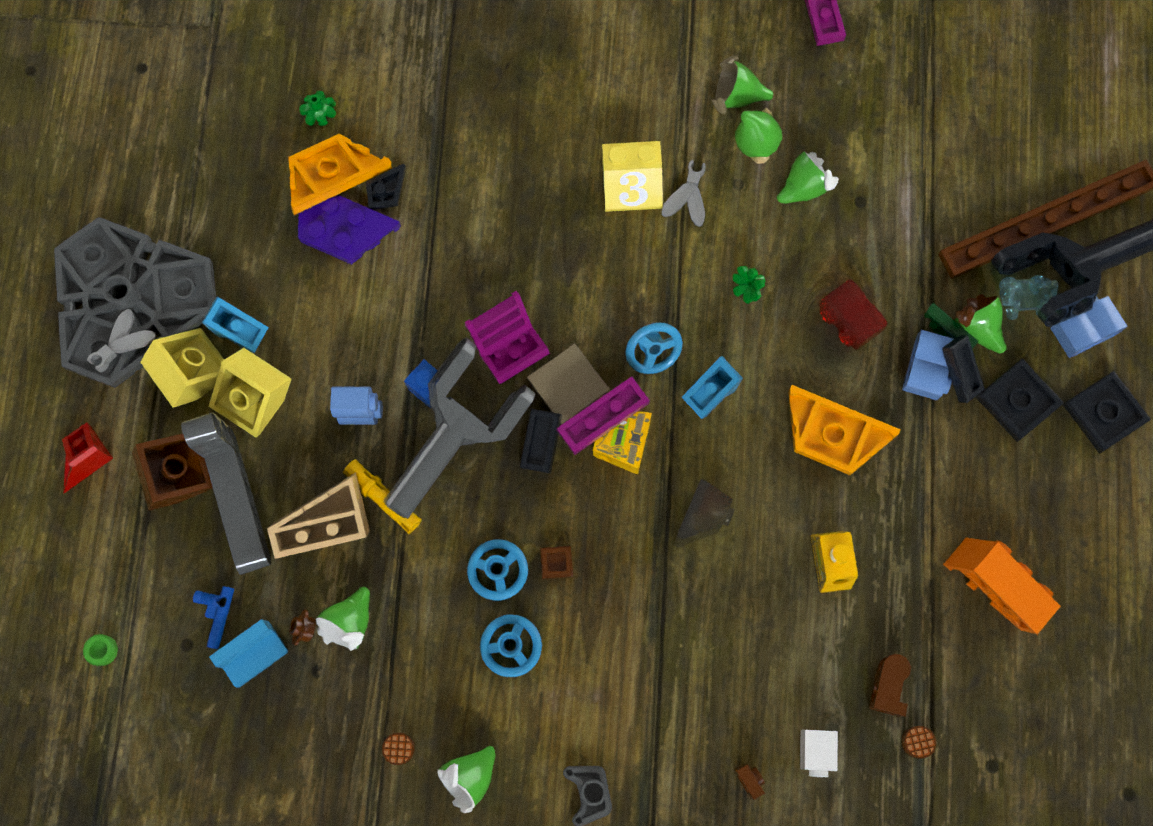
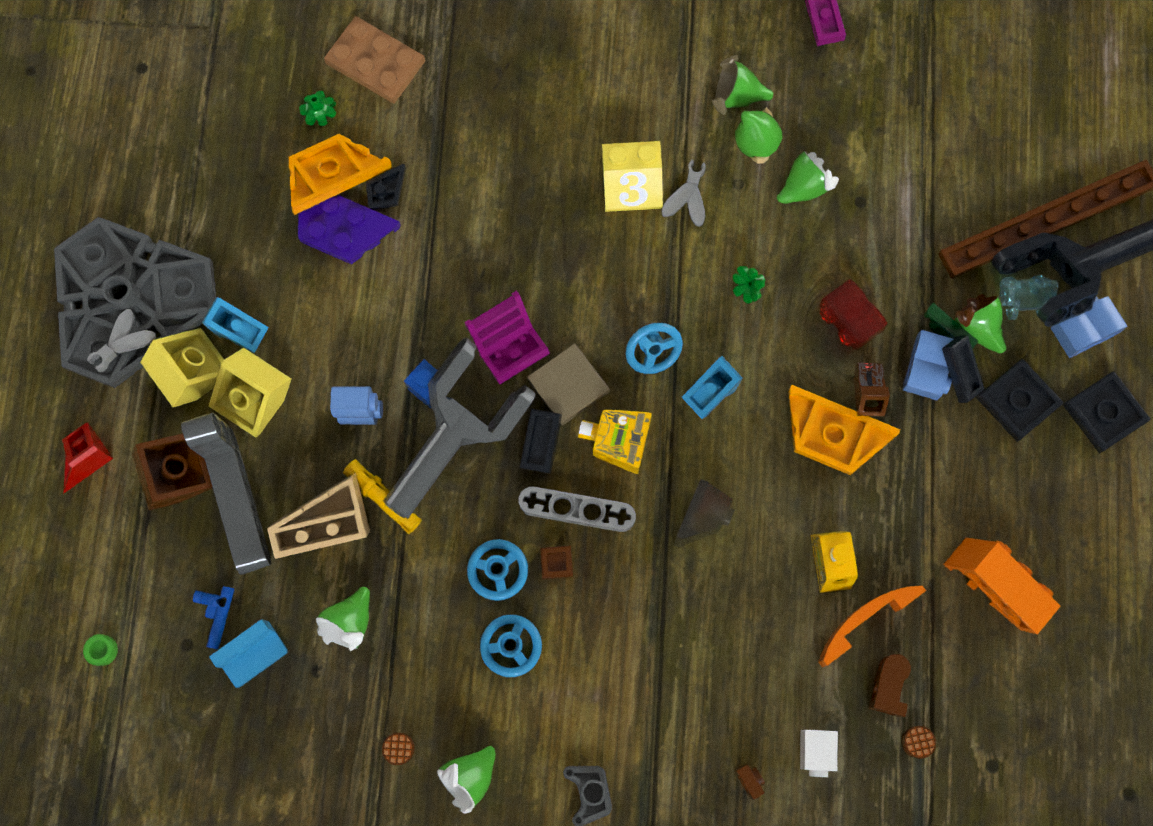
(302, 628): reddish brown plate -> none
(374, 59): none -> medium nougat plate
(578, 503): none -> light grey beam
(603, 415): magenta plate -> none
(838, 643): none -> orange slope
(870, 385): none -> reddish brown leg

